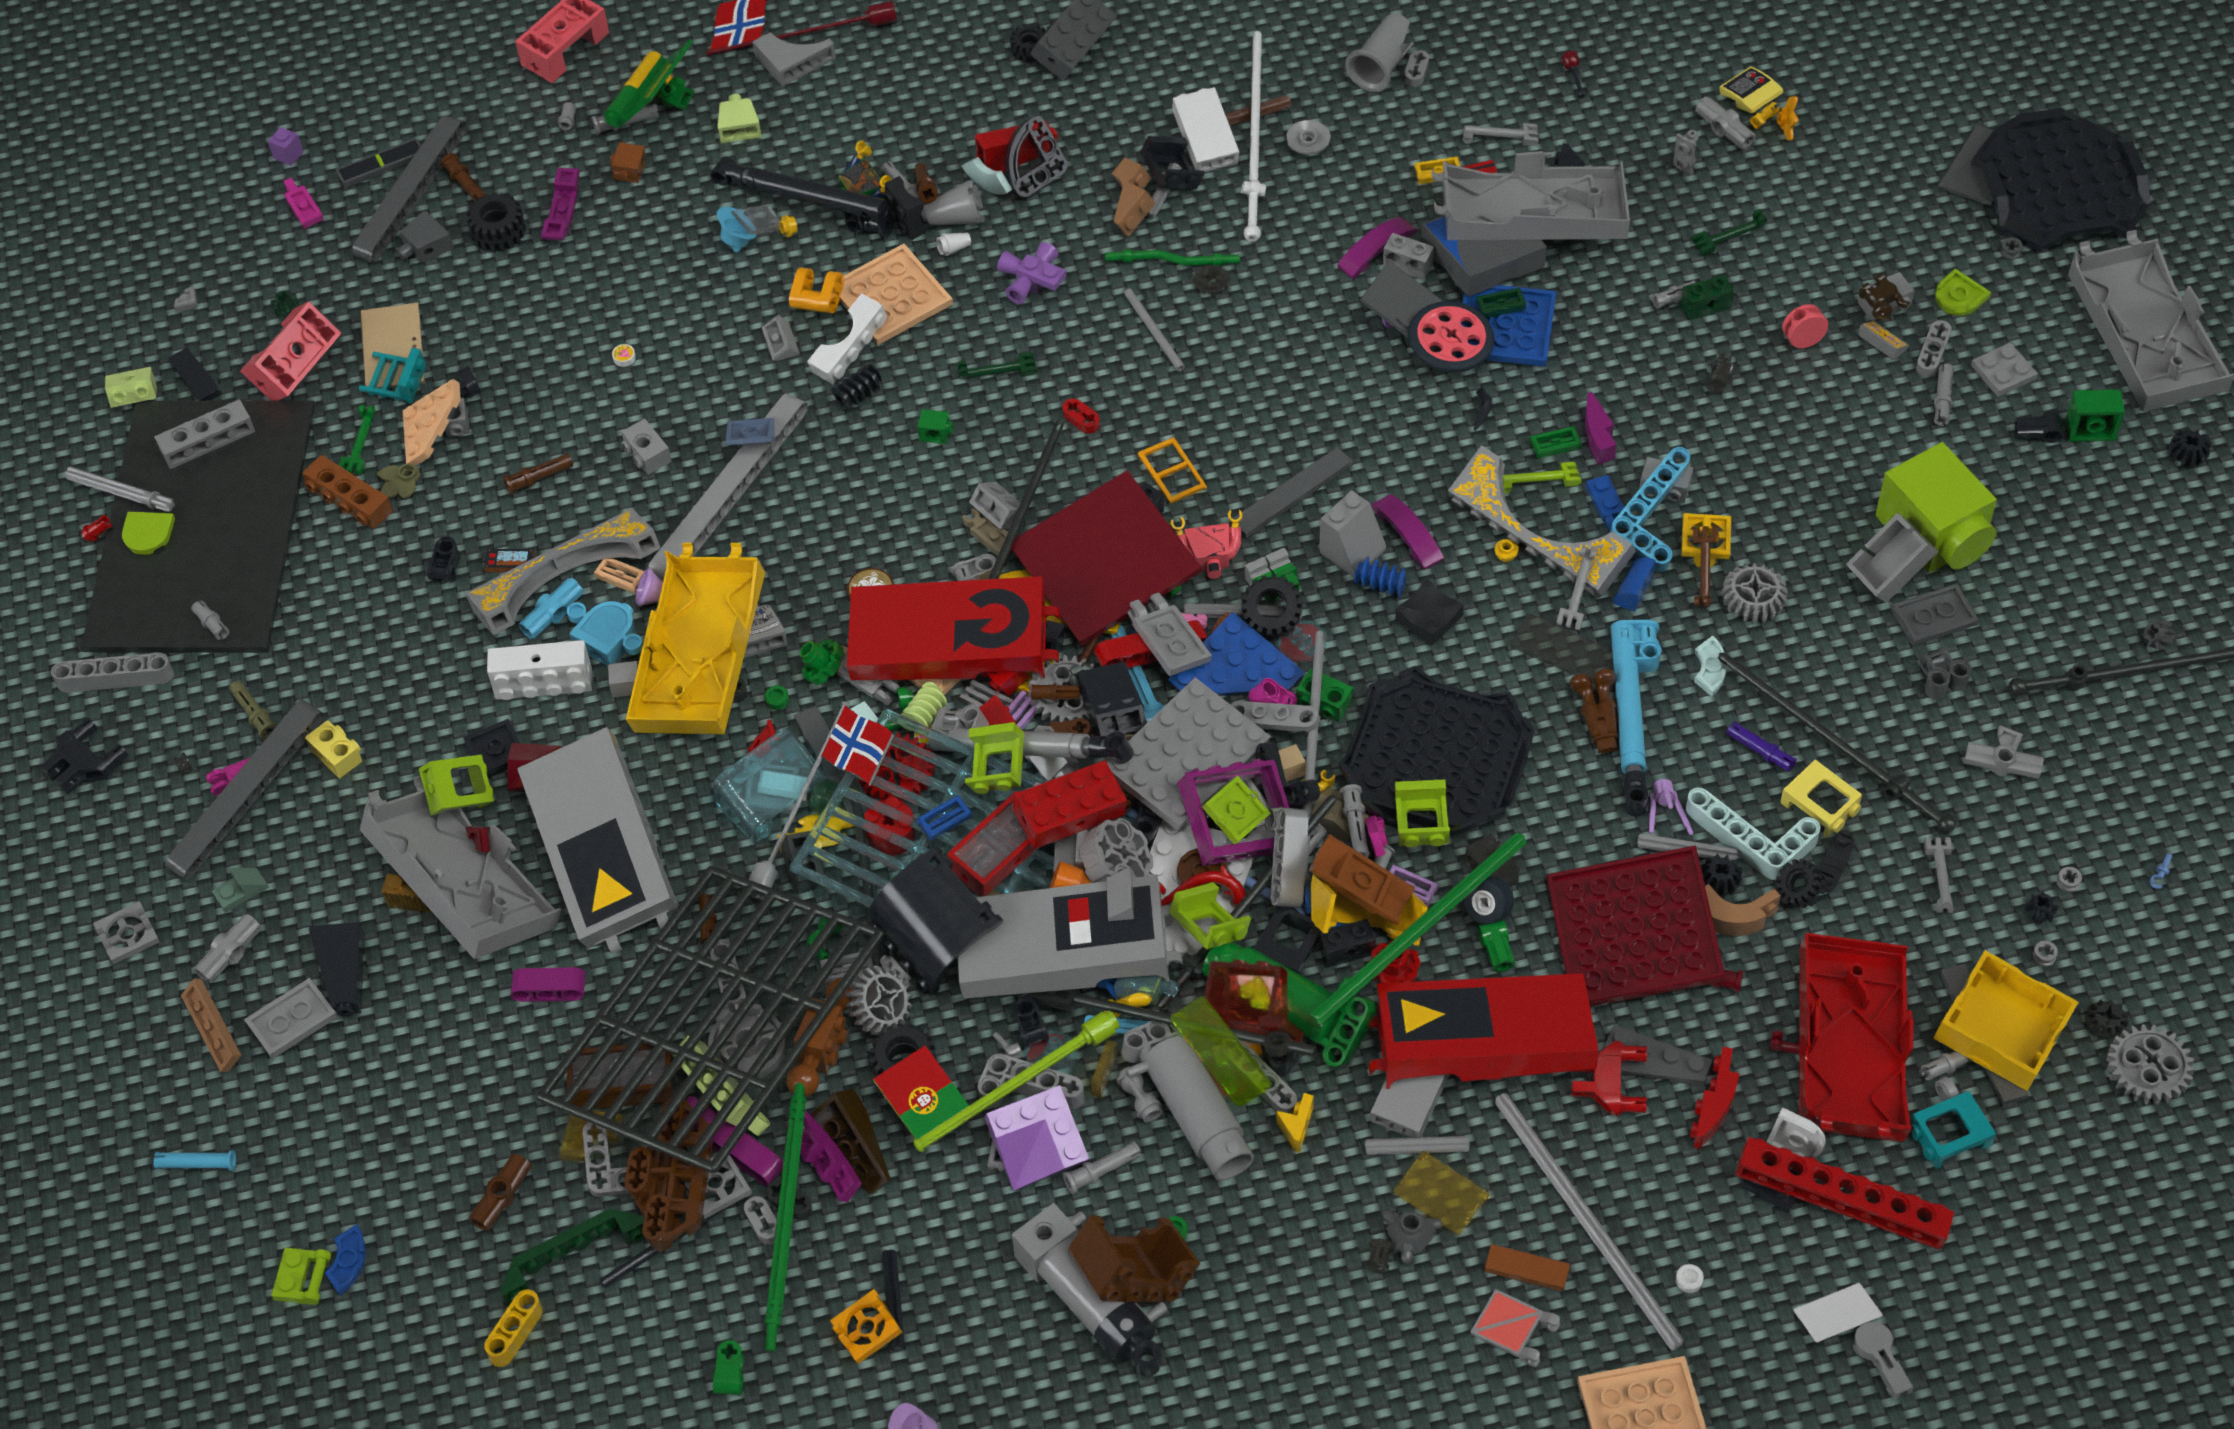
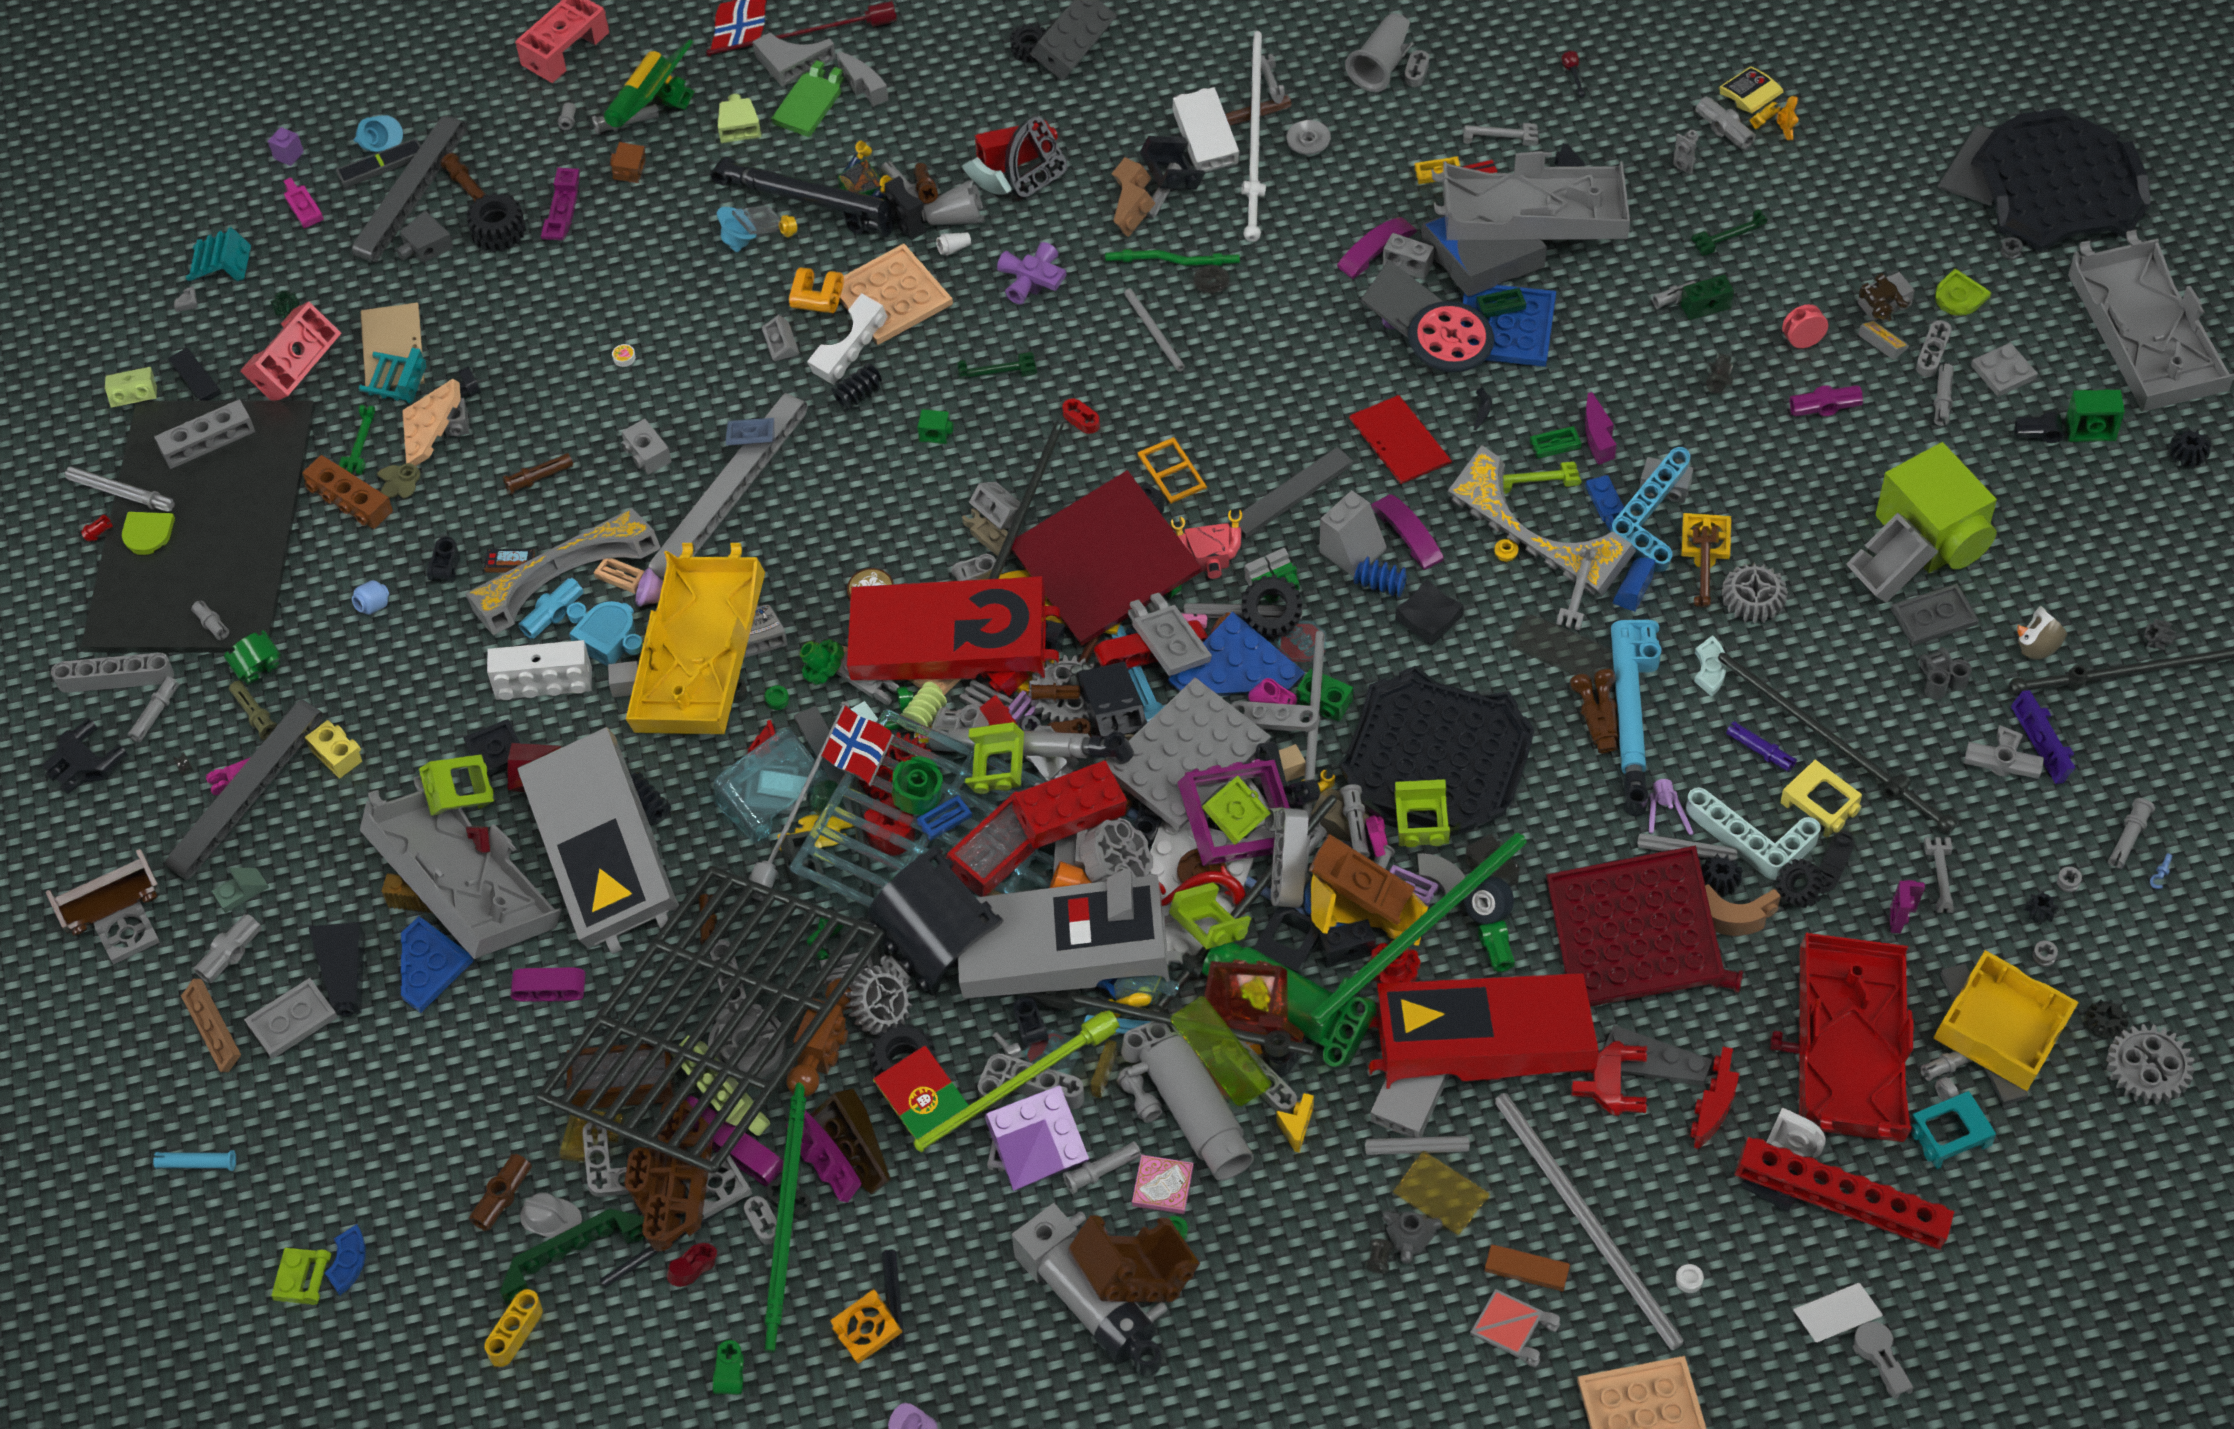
(105, 895): none -> reddish brown windscreen
(156, 705): none -> light grey pin
(224, 251): none -> teal plate
(253, 656): none -> green brick
(370, 597): none -> light blue head
(378, 133): none -> medium azure piece
(428, 963): none -> blue plate
(549, 1215): none -> light grey piece
(651, 800): none -> black piece
(692, 1264): none -> dark red piece
(809, 100): none -> bright green tile
(862, 79): none -> light grey slope
(917, 785): none -> green brick
(1028, 719): none -> black bush
(1162, 1184): none -> tile
(1276, 92): none -> light grey hinge
(1400, 439): none -> red container
(1439, 871): none -> light grey tile
(1826, 400): none -> magenta piece
(1904, 901): none -> magenta bracket
(2041, 636): none -> dark tan piece
(2041, 734): none -> dark purple hinge
(2135, 824): none -> light grey pin

